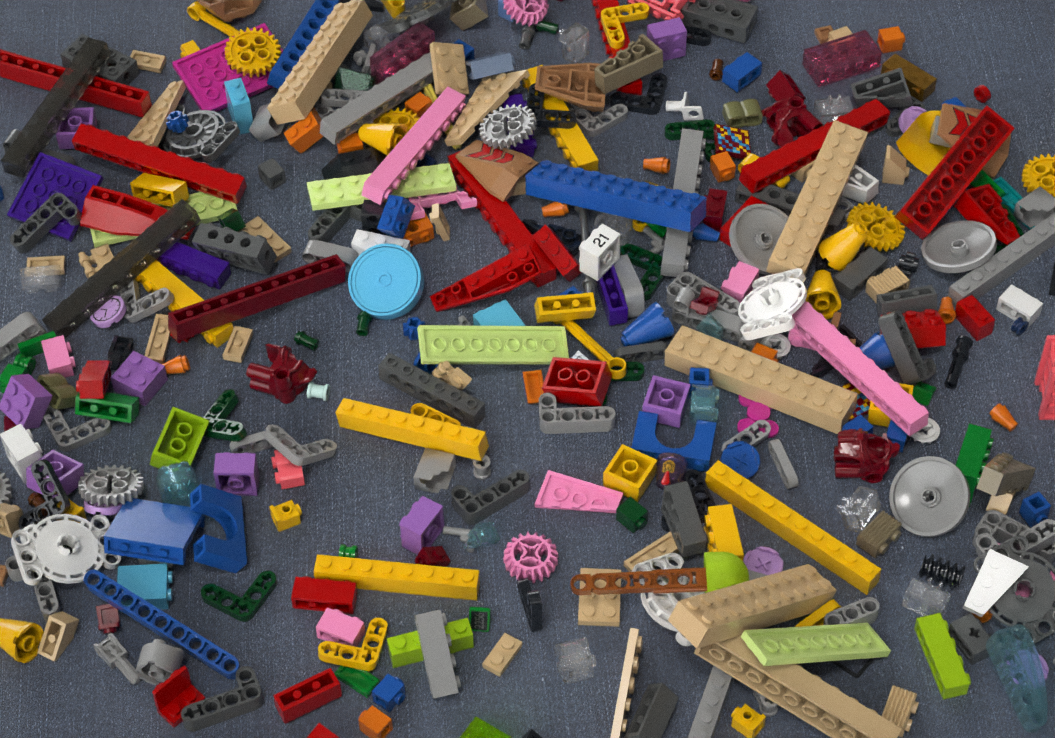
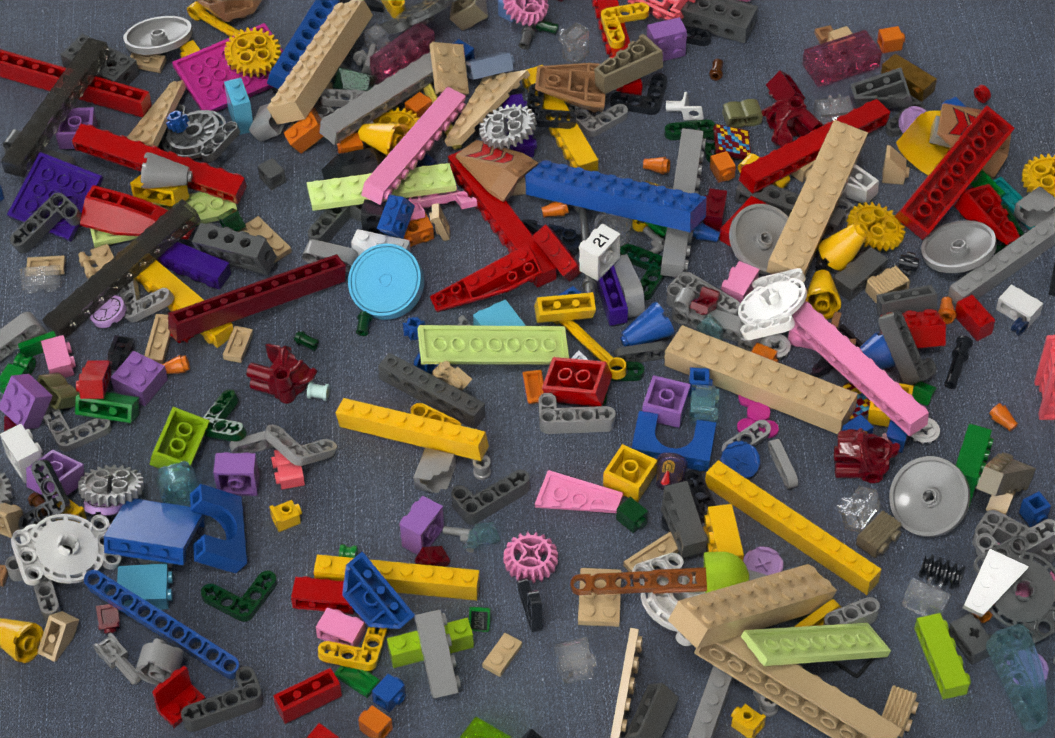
(158, 35): none -> light grey dish
(163, 172): none -> light grey cone
(373, 596): none -> blue wedge
(742, 72): blue brick -> none

